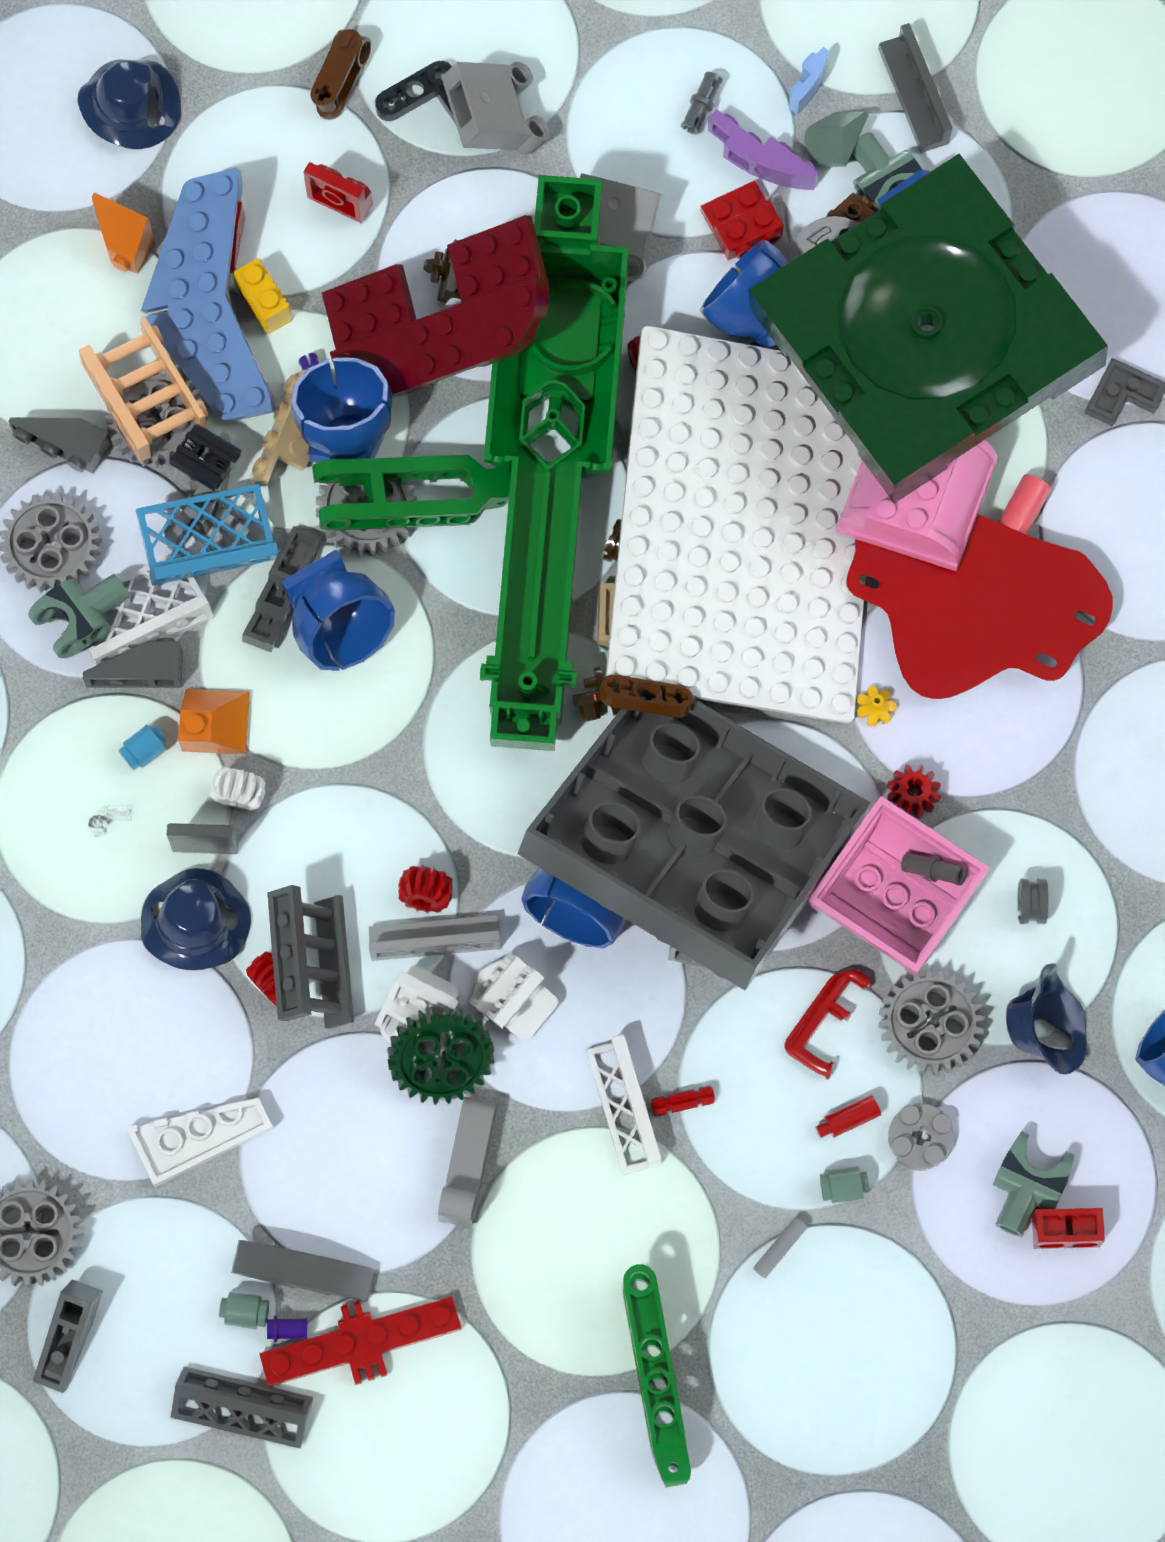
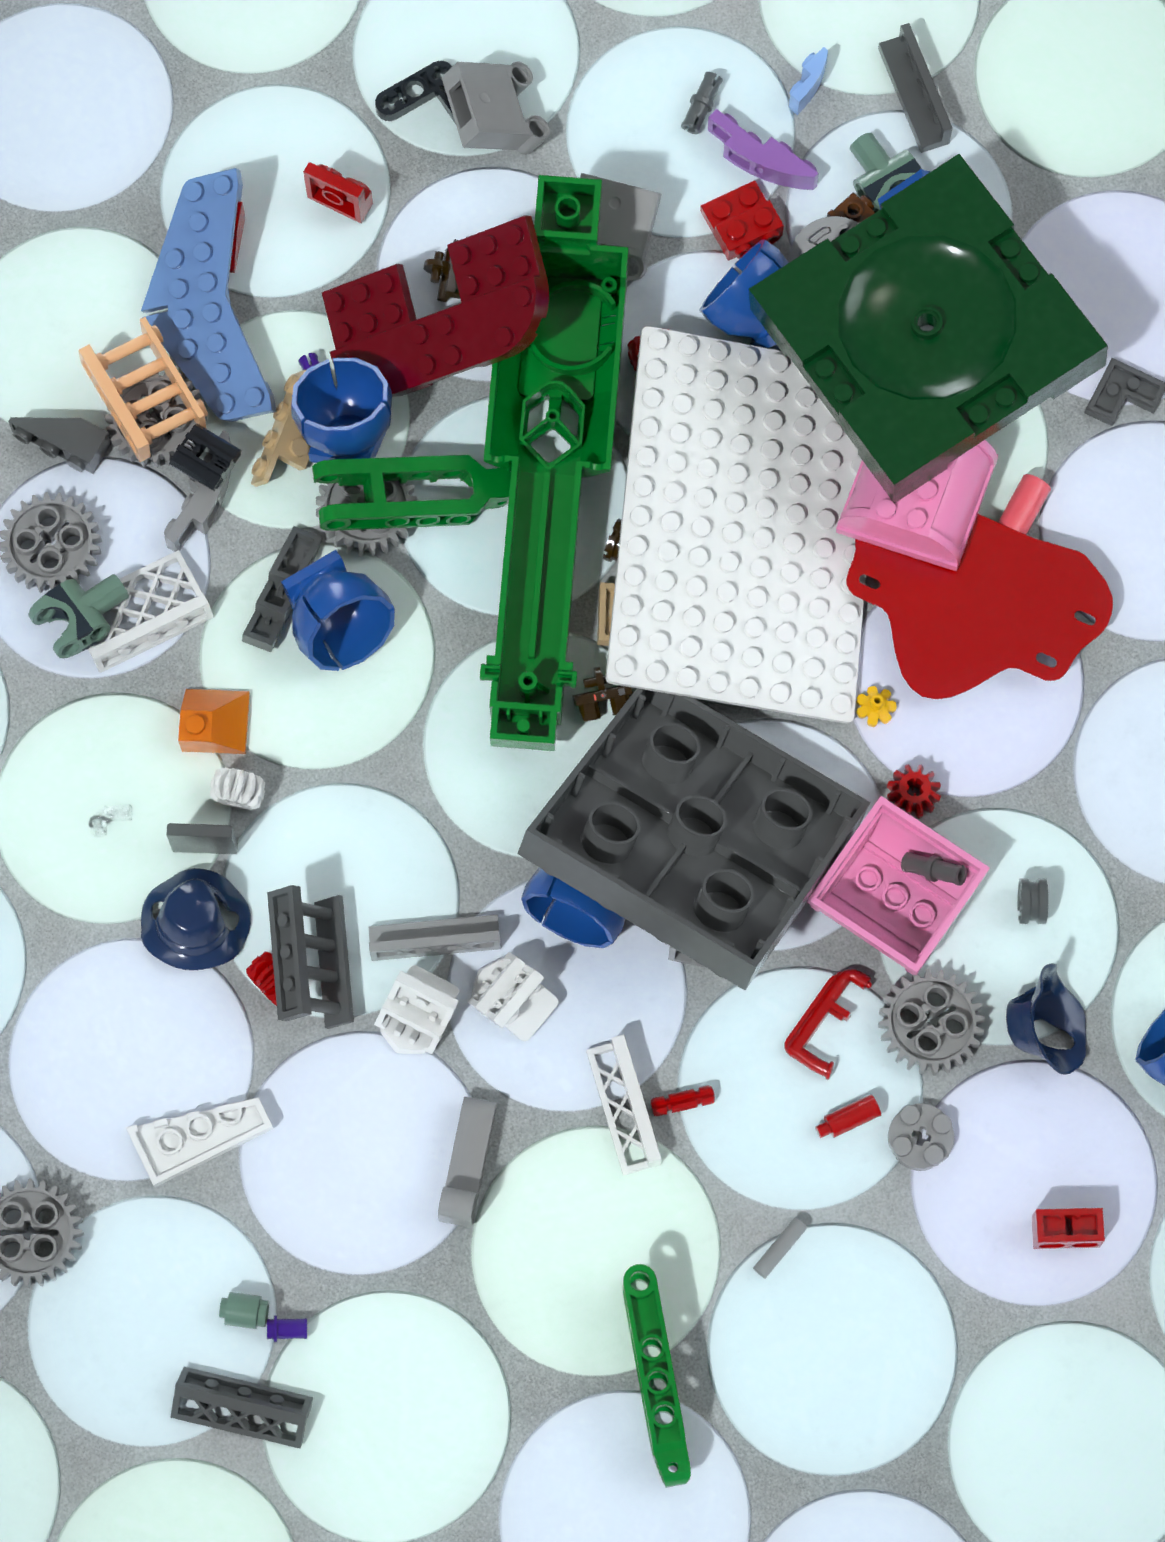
(67, 1334): dark grey slope -> none
(117, 102): dark blue piece -> none
(125, 234): orange slope -> none
(143, 747): dark azure brick -> none
(145, 666): dark grey slope -> none
(211, 561): dark azure fence -> none
(263, 296): yellow brick -> none
(302, 1270): dark grey slope -> none
(340, 72): reddish brown piece -> none
(360, 1342): red hinge -> none
(425, 889): red gear -> none
(471, 1056): dark green gear -> none
(625, 684): reddish brown beam -> none
(834, 138): sand green slope -> none
(844, 1184): sand green brick -> none
(1028, 1186): sand green connector -> none

